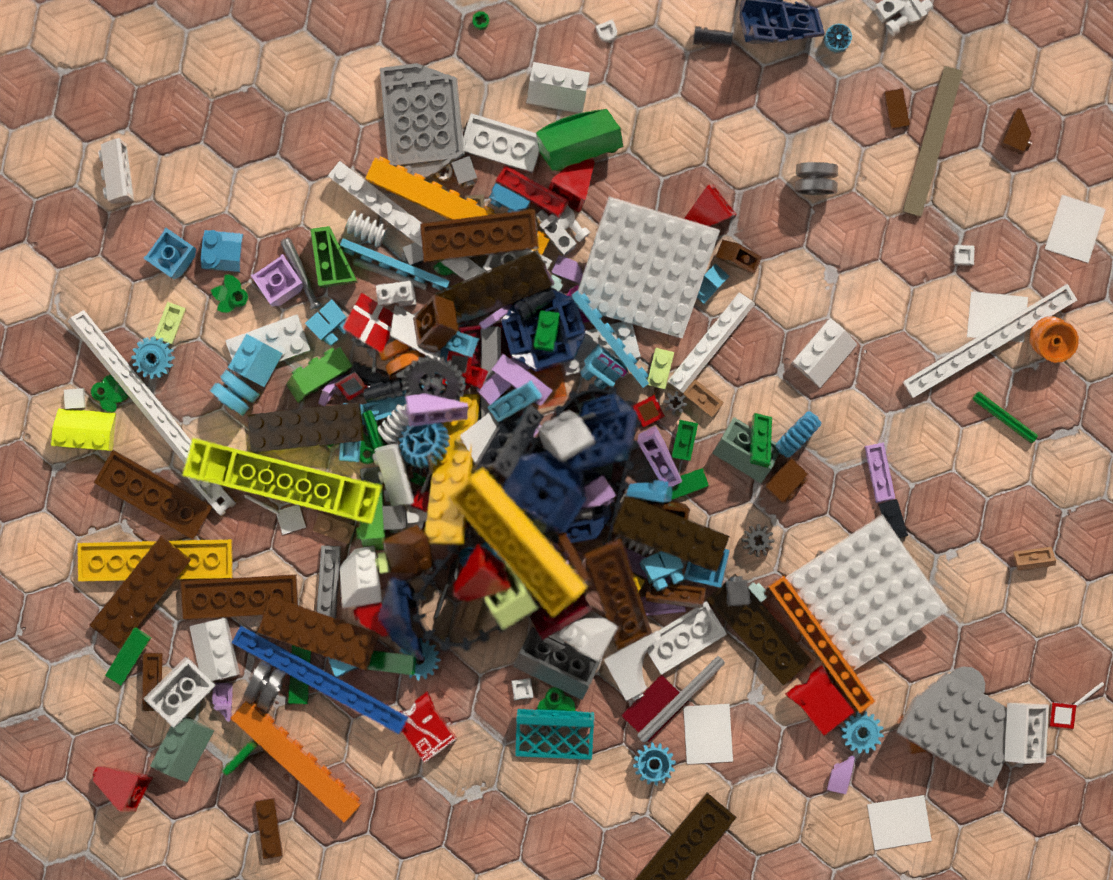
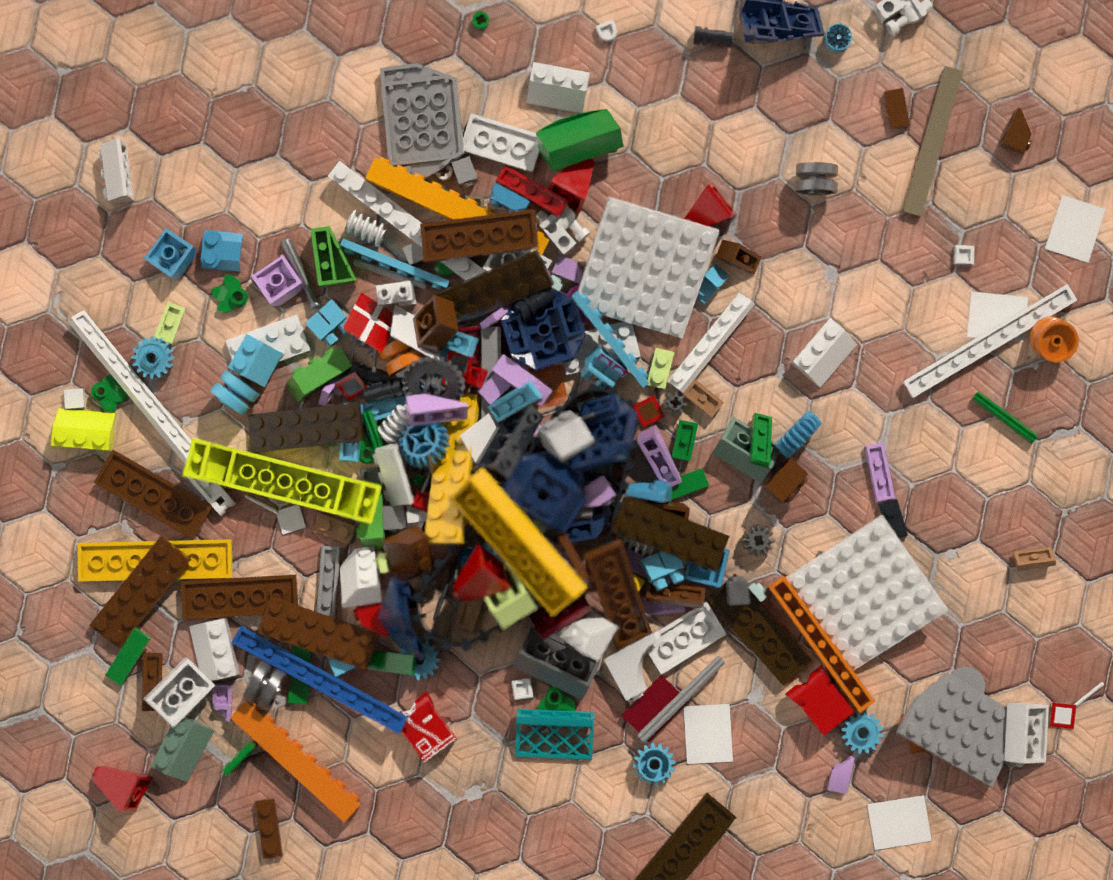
(547, 331): green plate -> none

